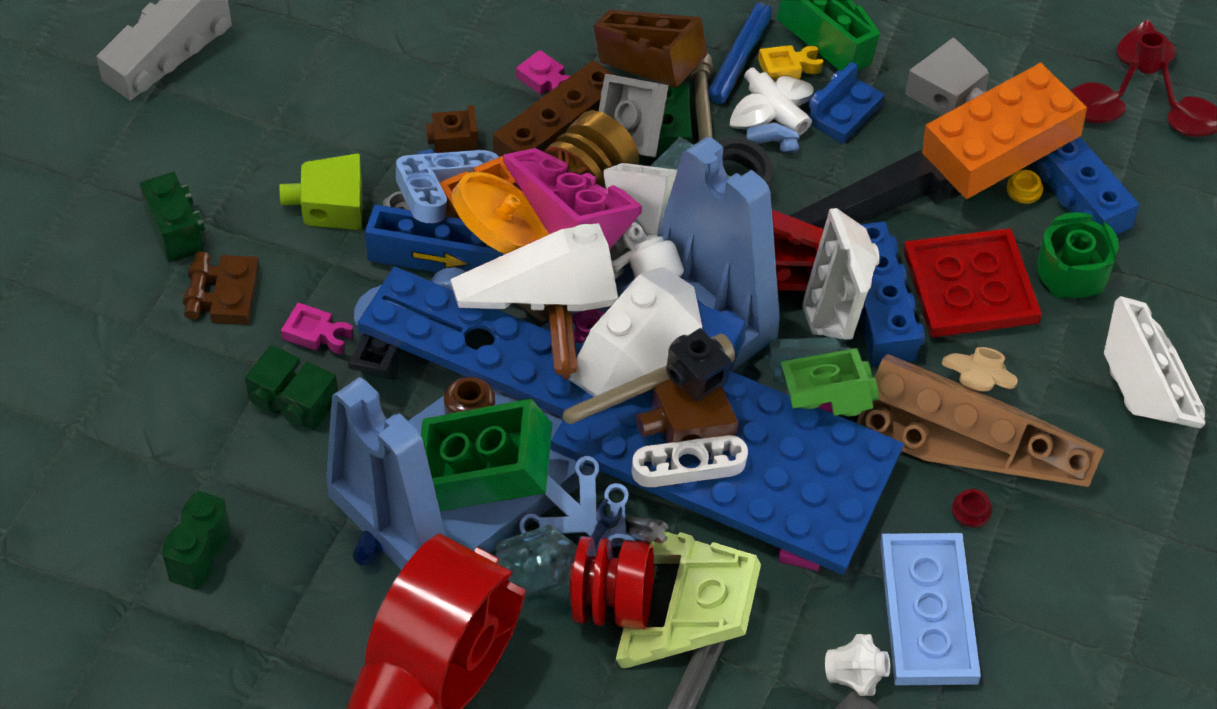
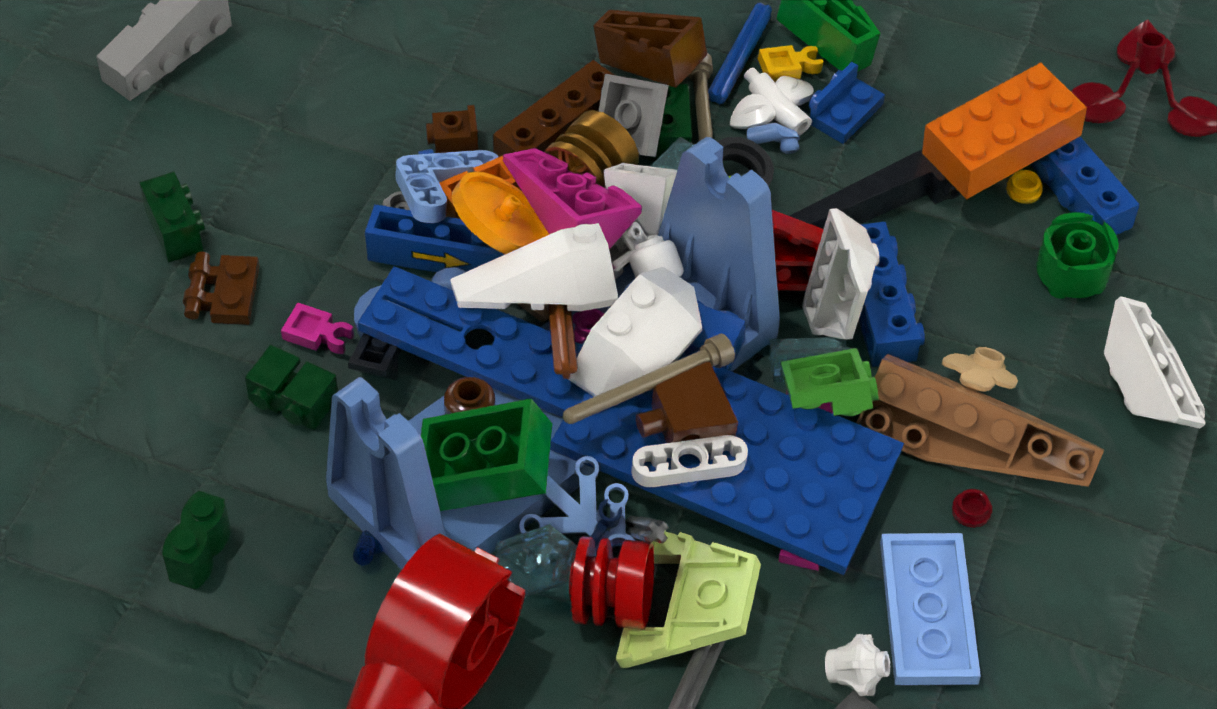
(328, 192): lime torso -> none
(541, 72): dark pink plate -> none
(697, 364): black brick -> none
(947, 78): light grey torso -> none
(971, 282): red plate -> none

